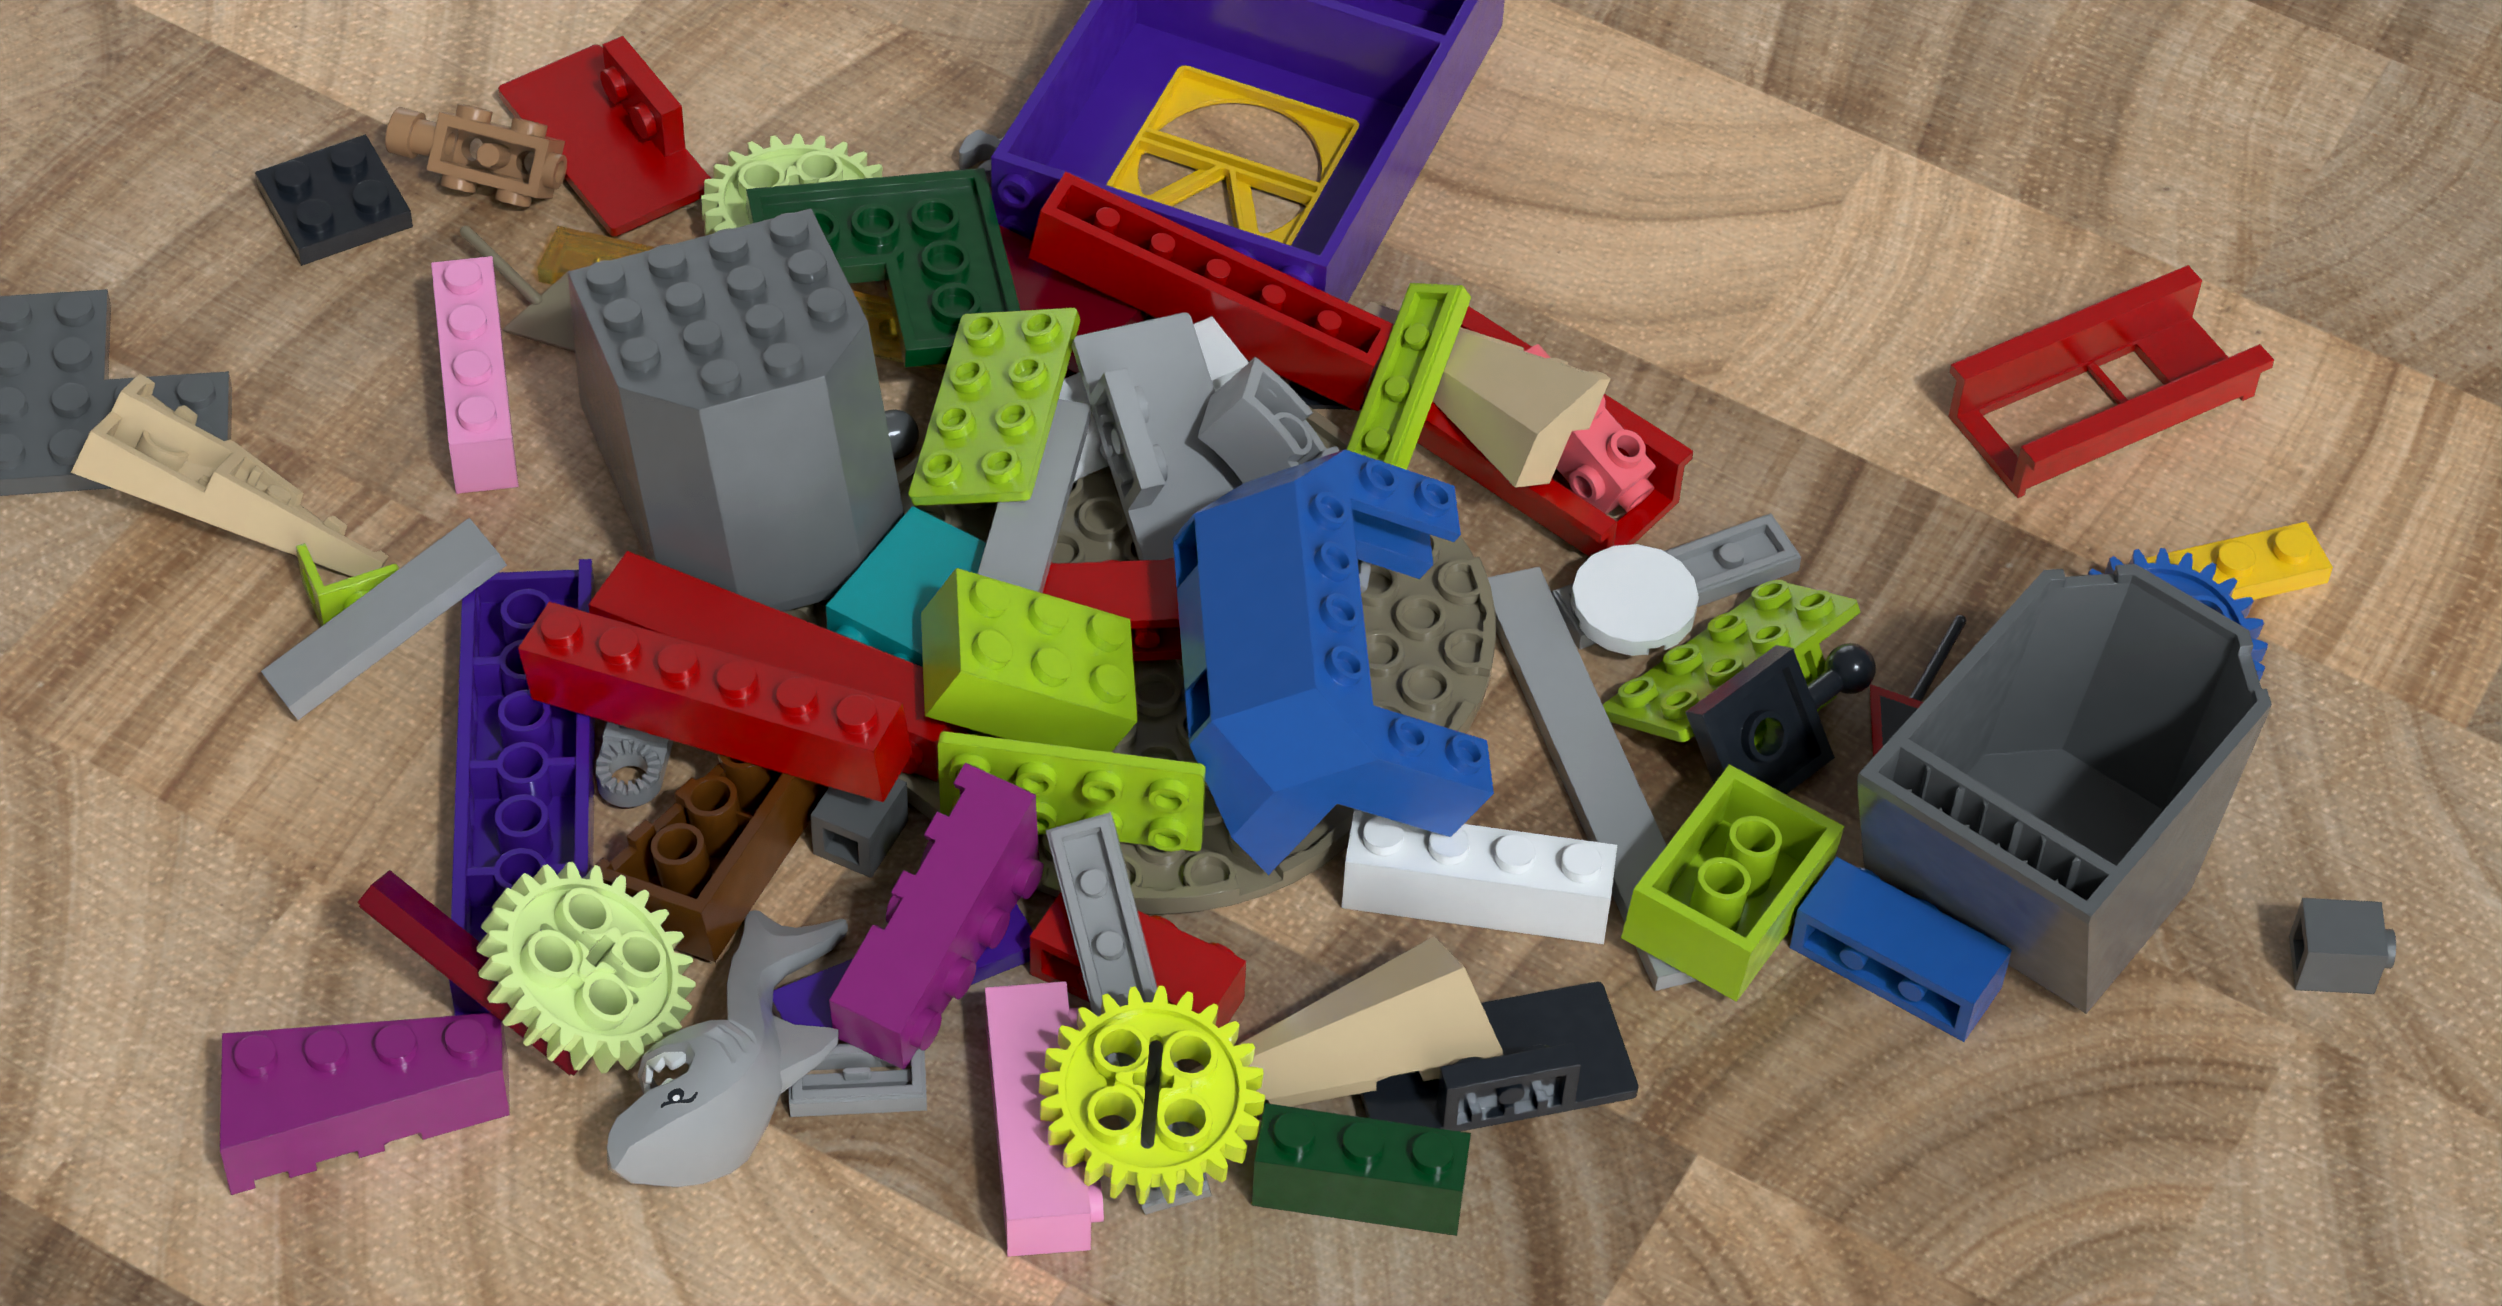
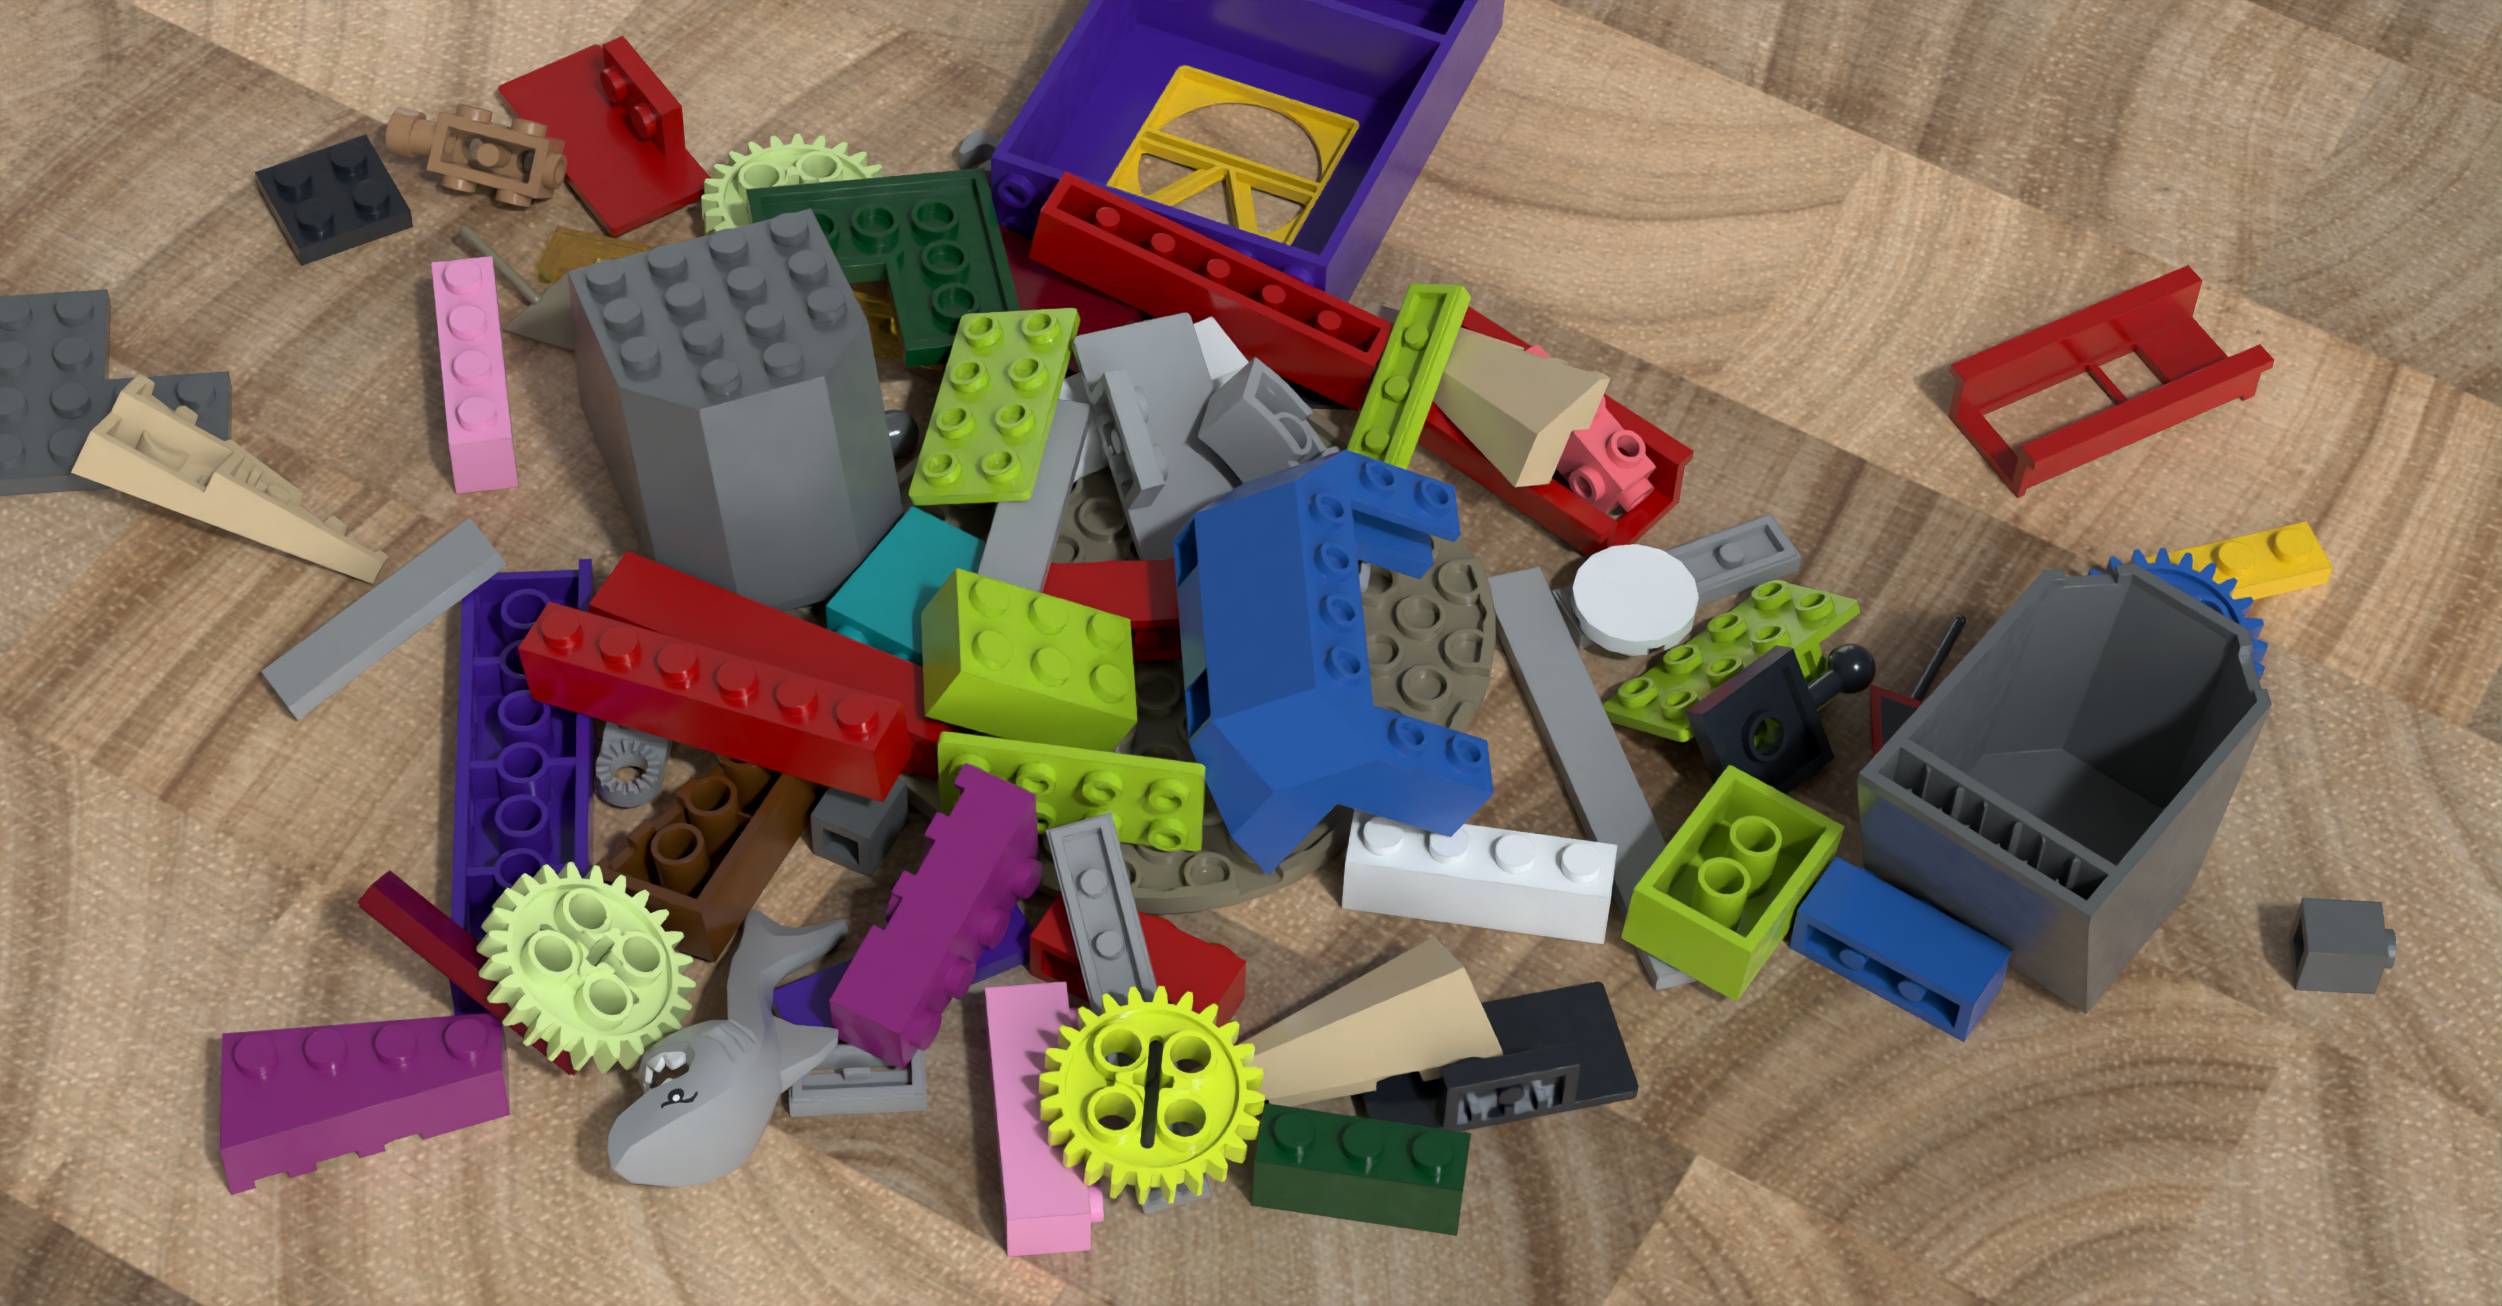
(336, 597): lime bracket -> none

